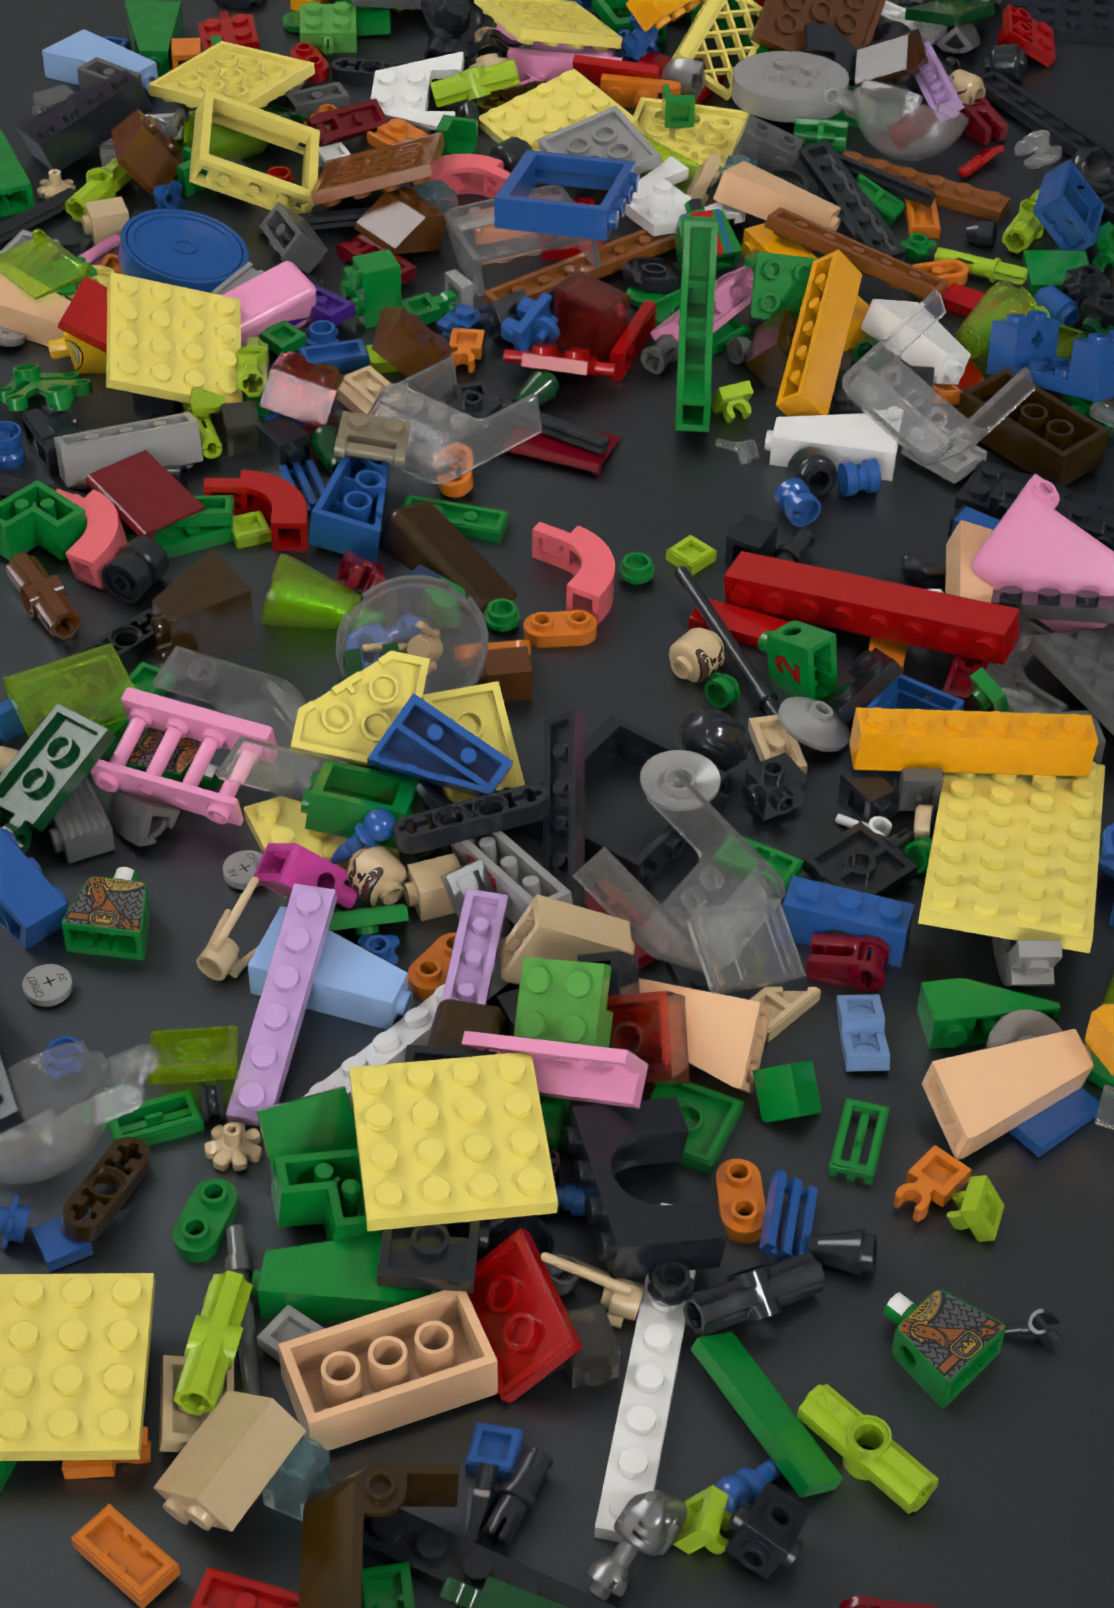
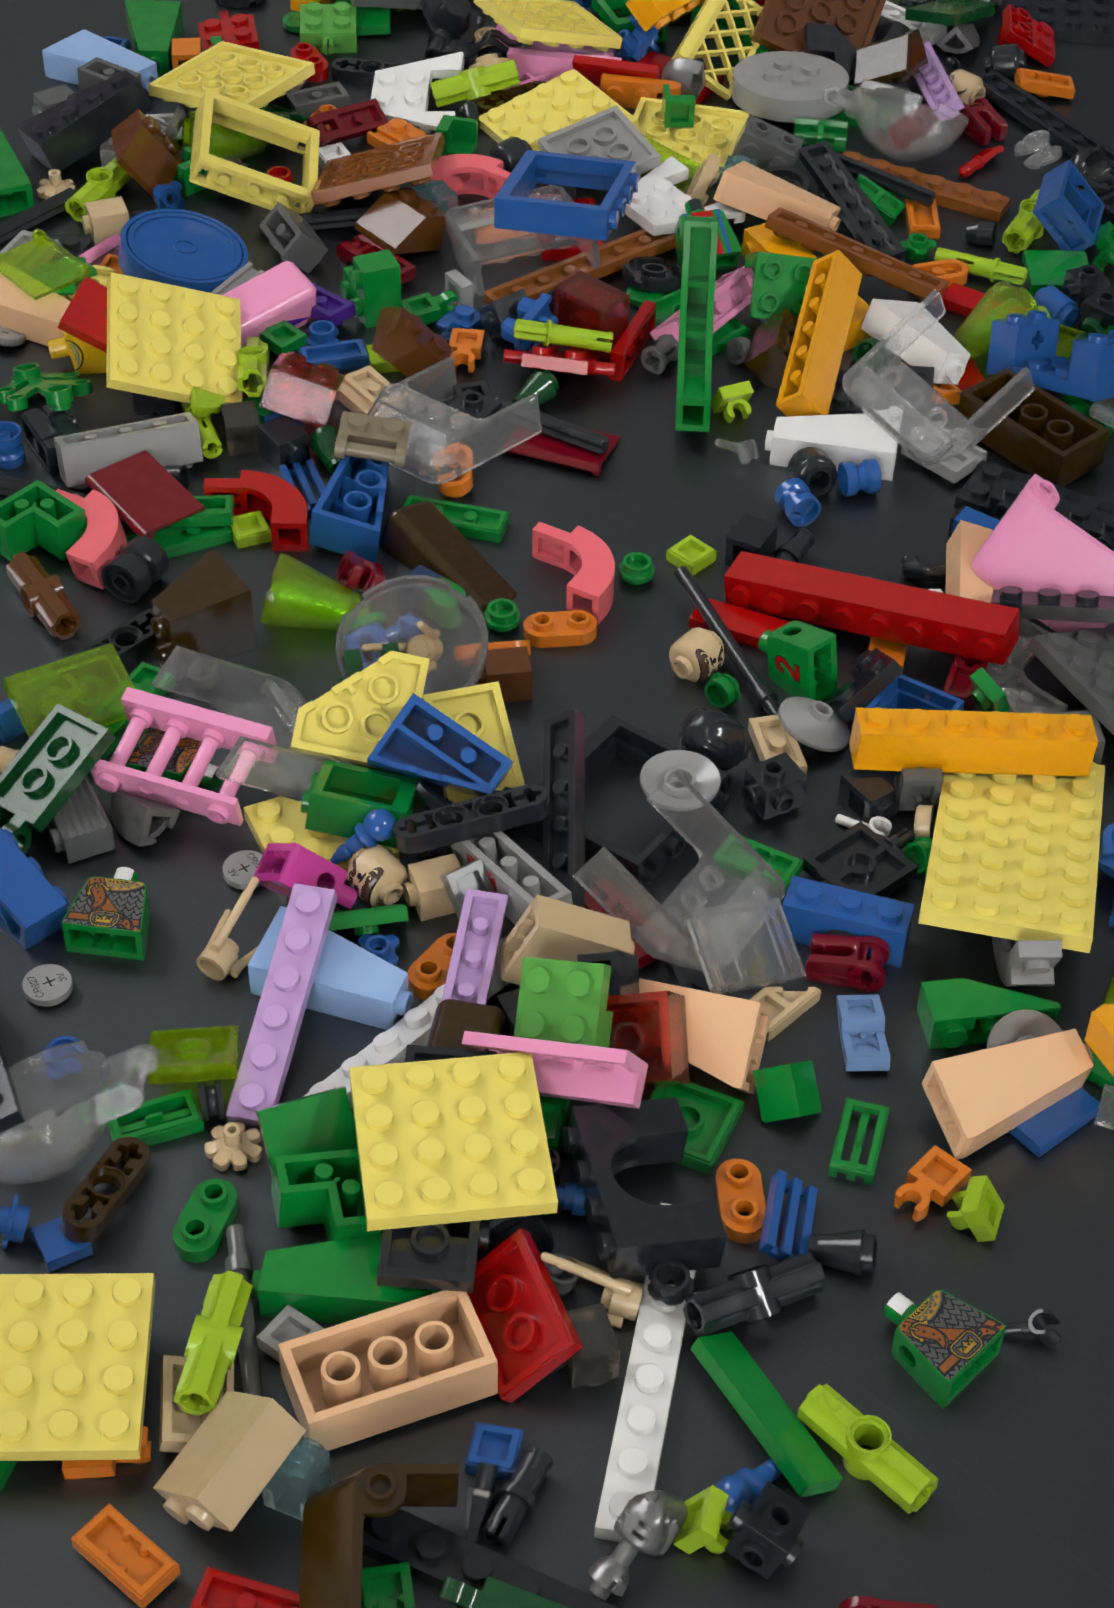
(562, 335): none -> lime axle
(1044, 83): none -> orange plate

